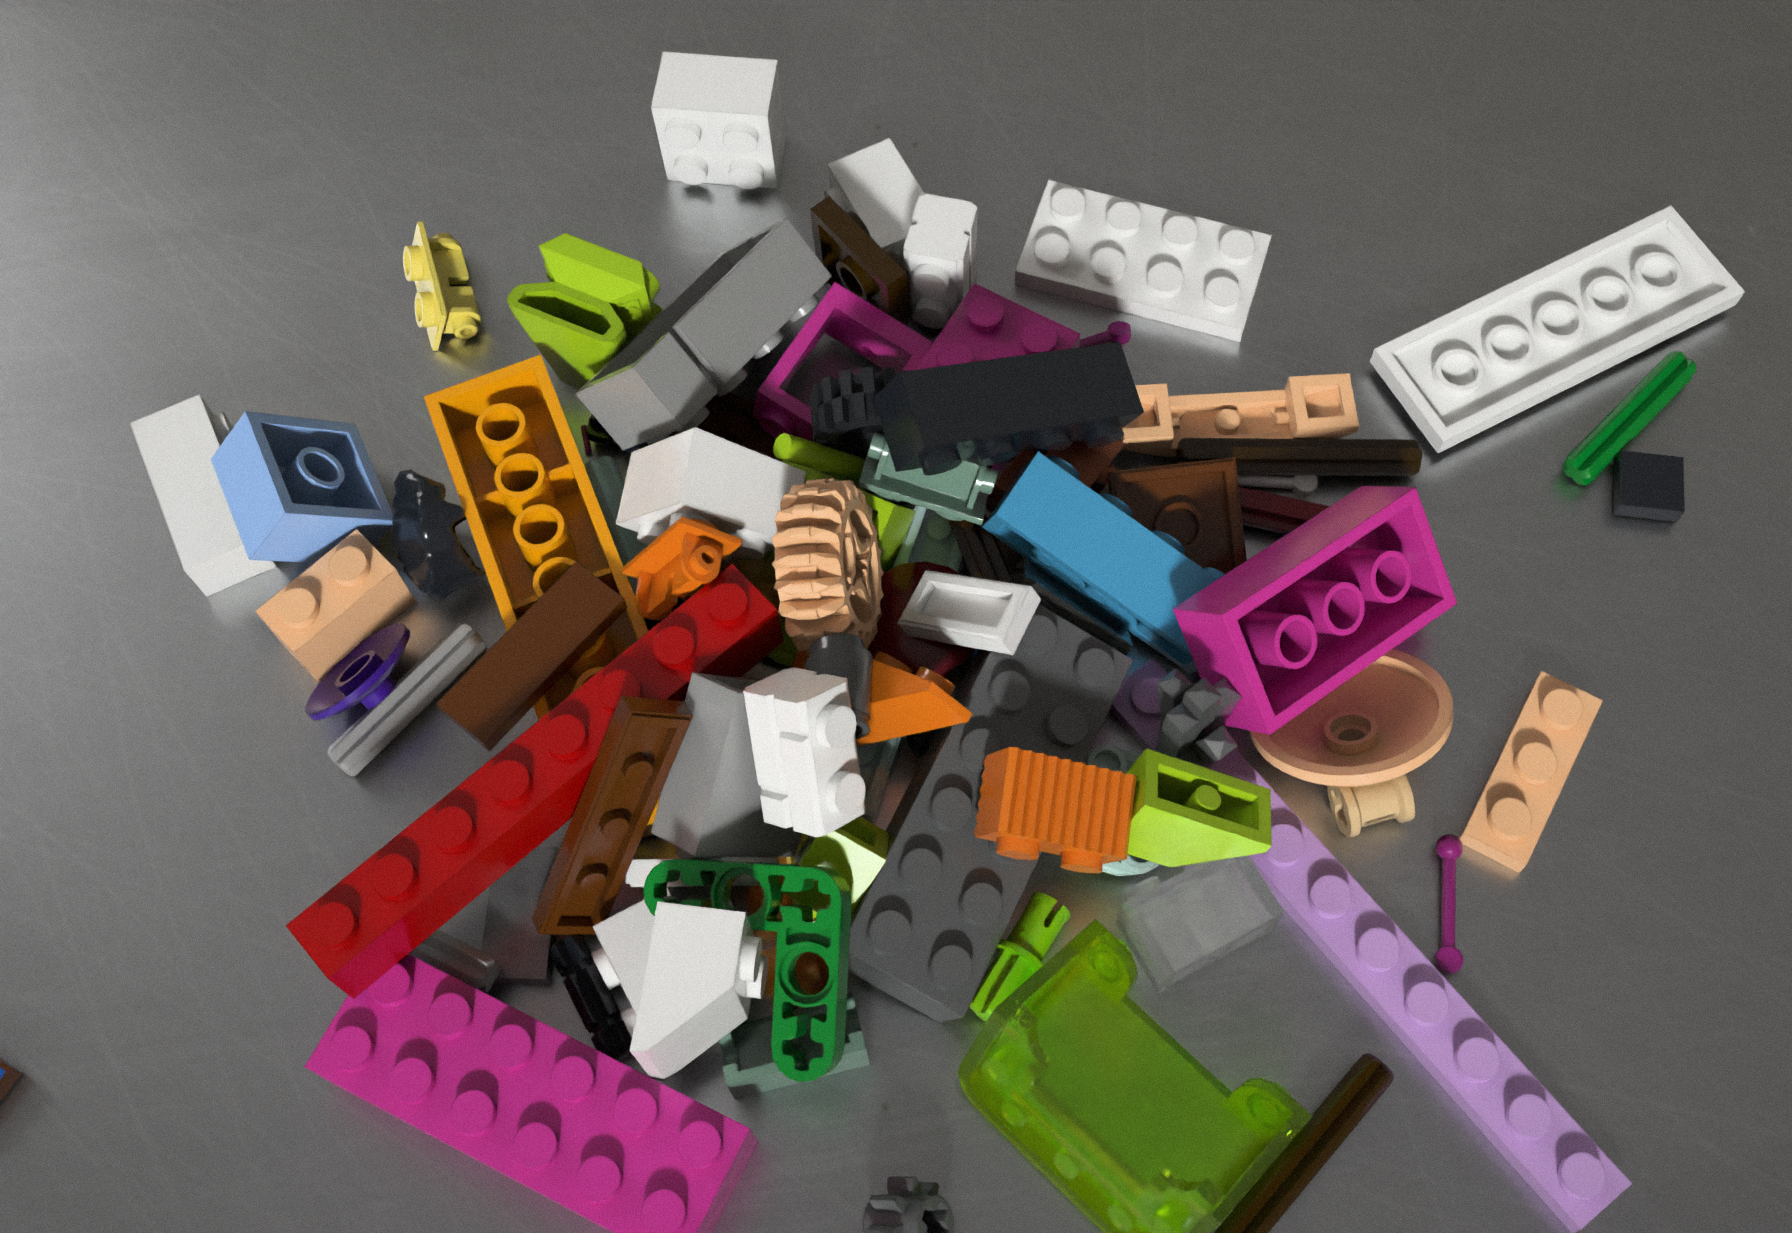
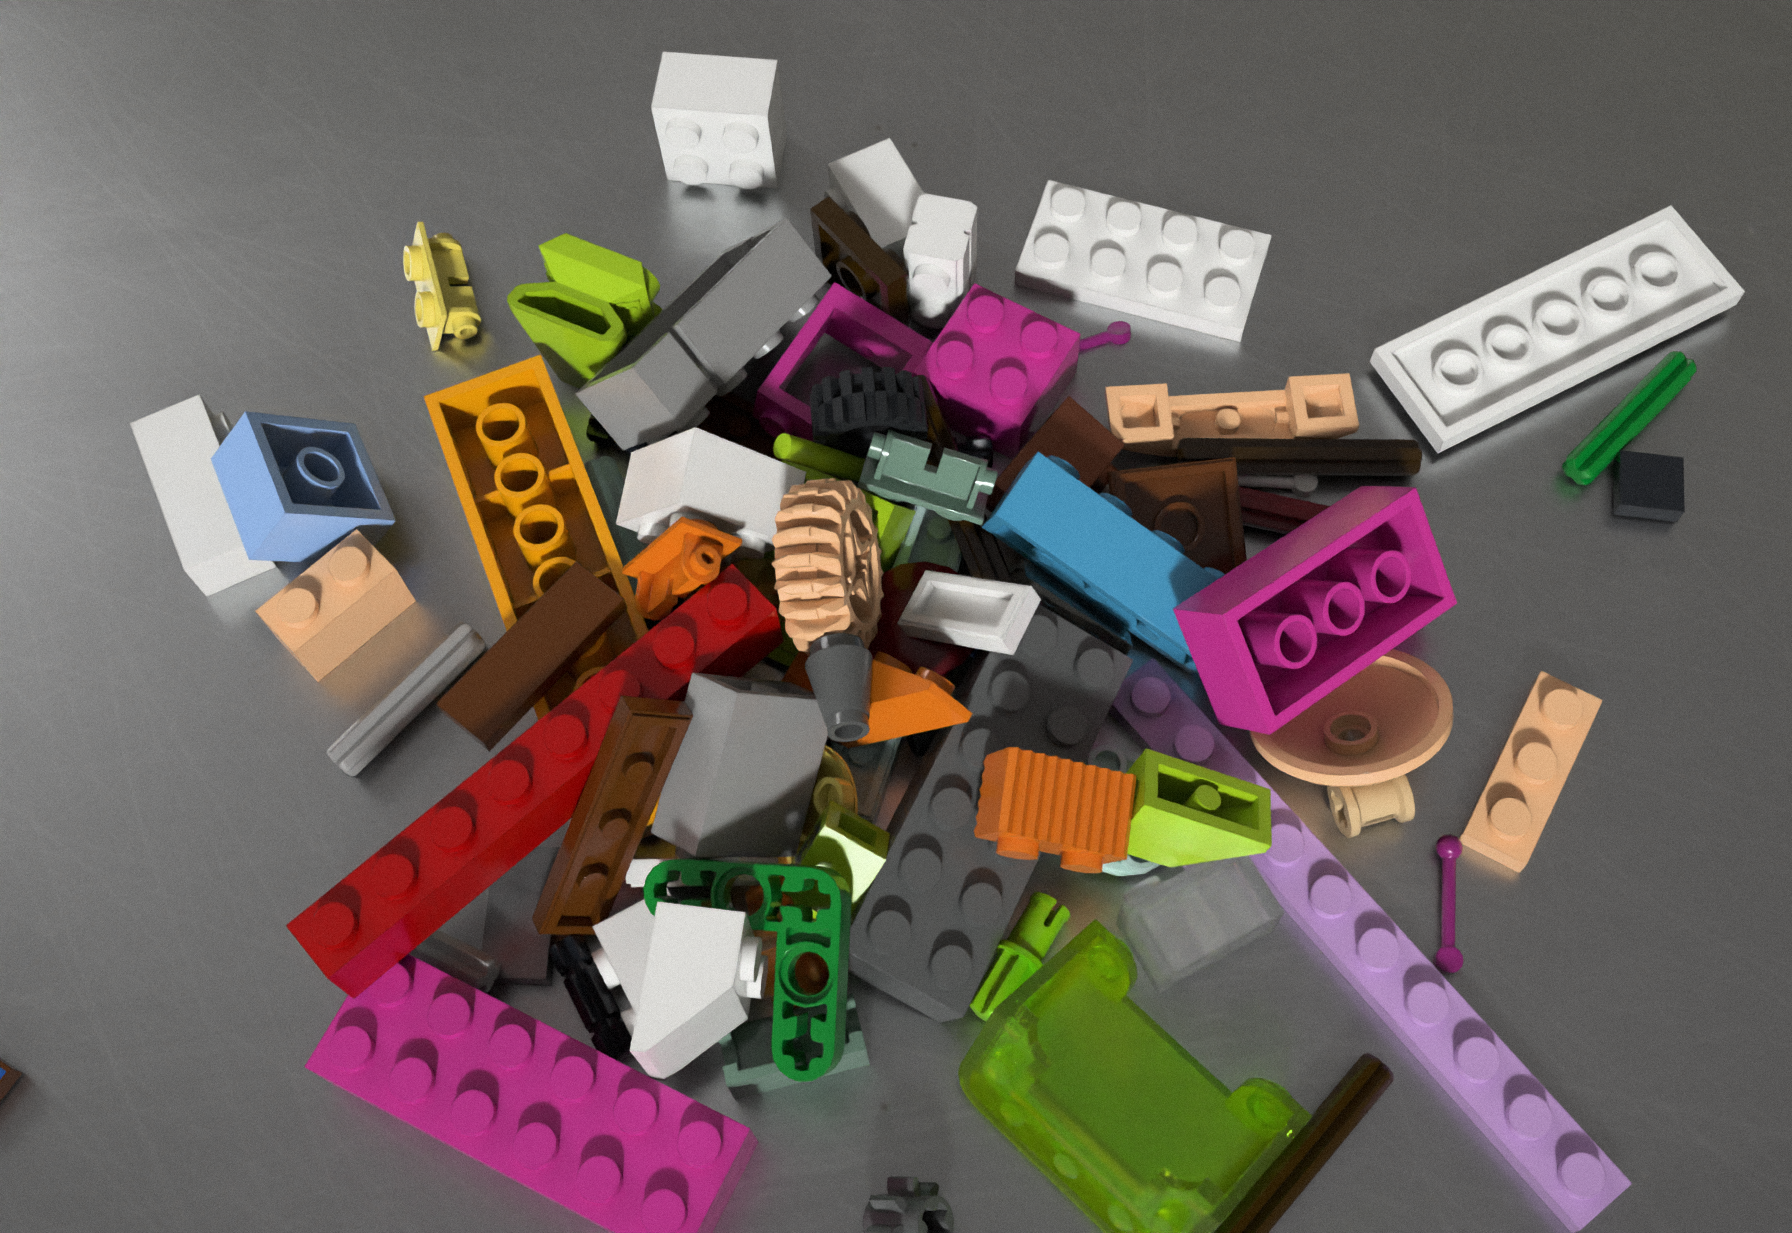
(360, 675): dark purple dish -> none
(428, 538): black hair -> none
(586, 441): dark pink piece -> none
(805, 751): white brick -> none
(1007, 407): black brick -> none
(1195, 719): dark grey rock -> none

